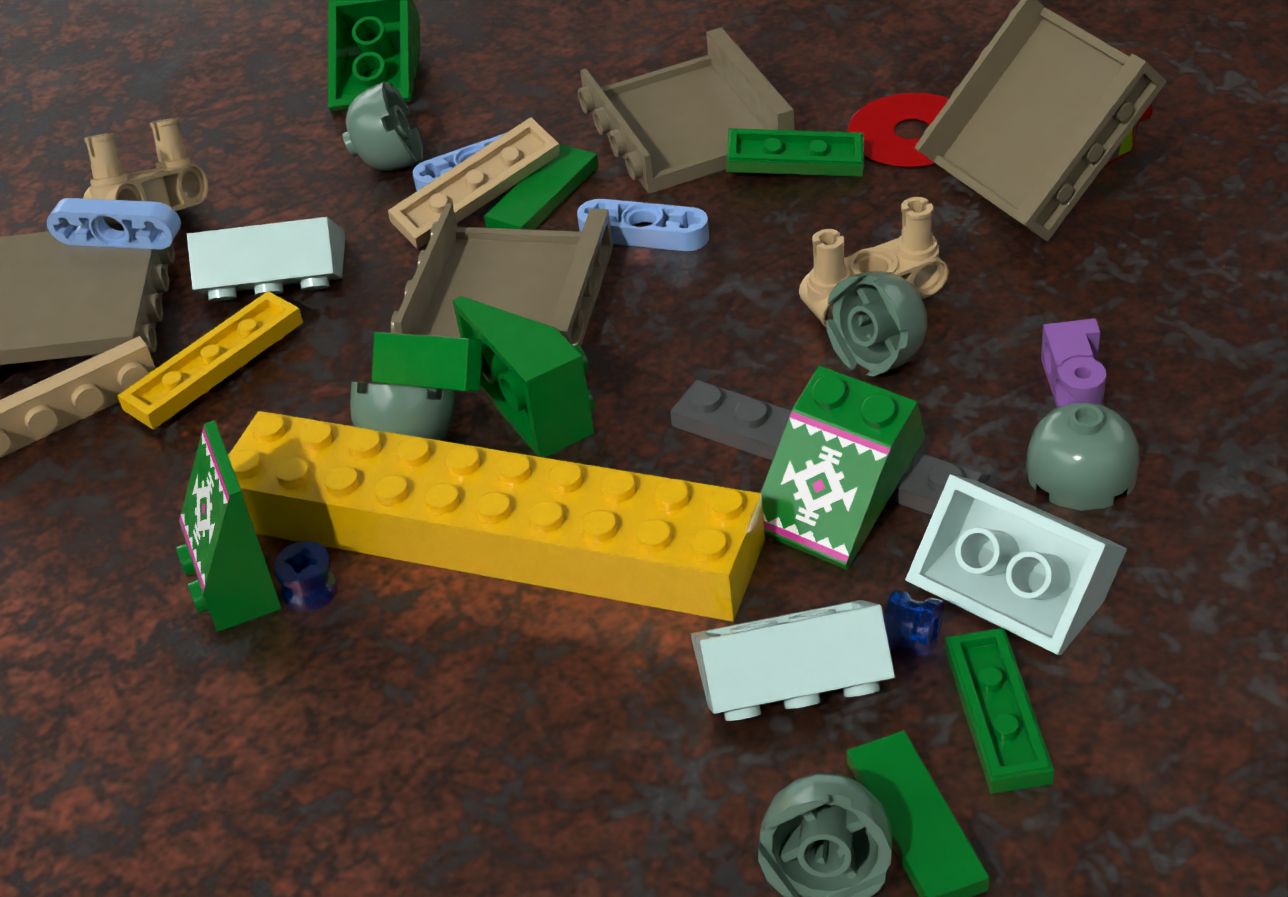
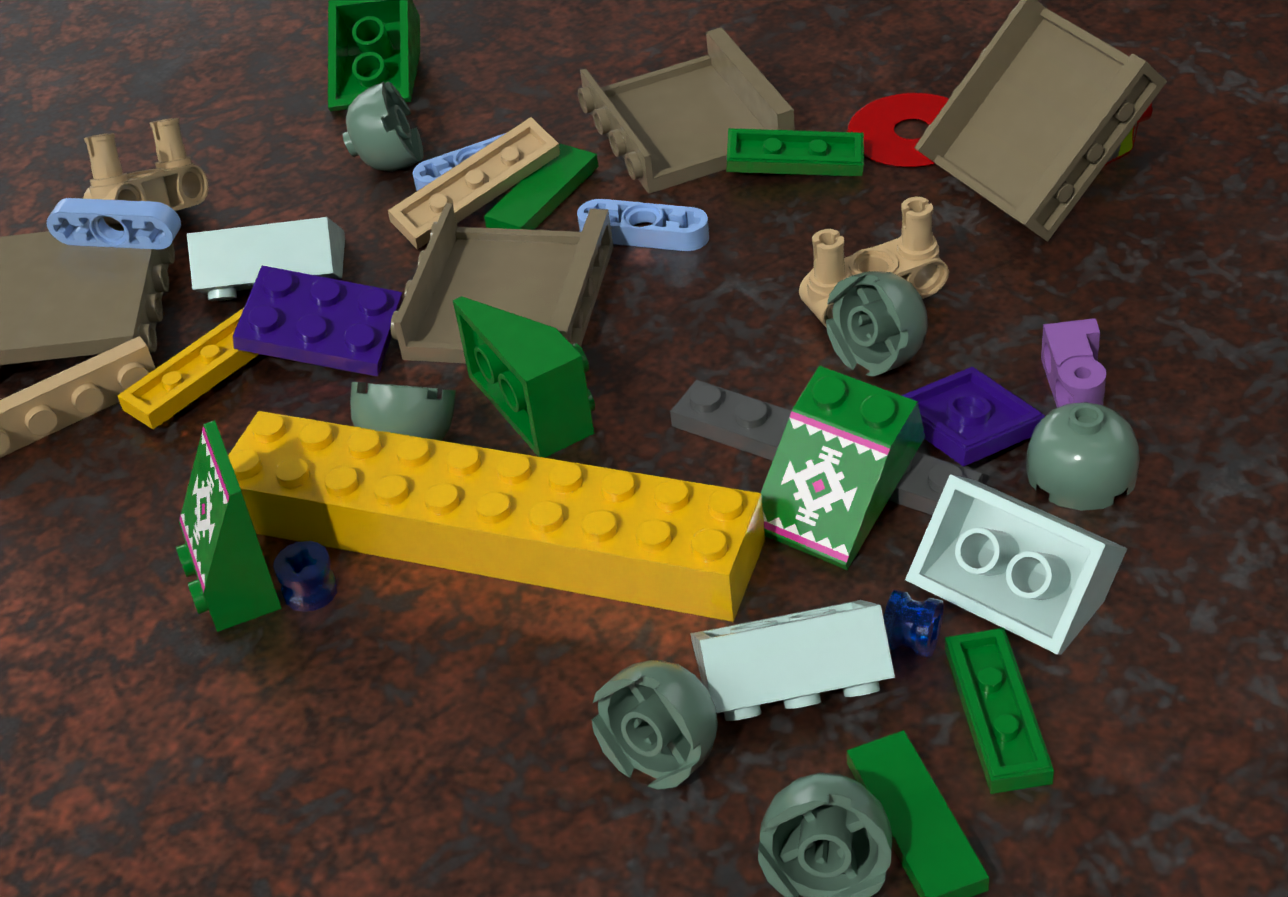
(317, 320): none -> dark purple plate
(427, 361): green tile -> none
(656, 721): none -> sand green cylinder
(973, 416): none -> dark purple plate

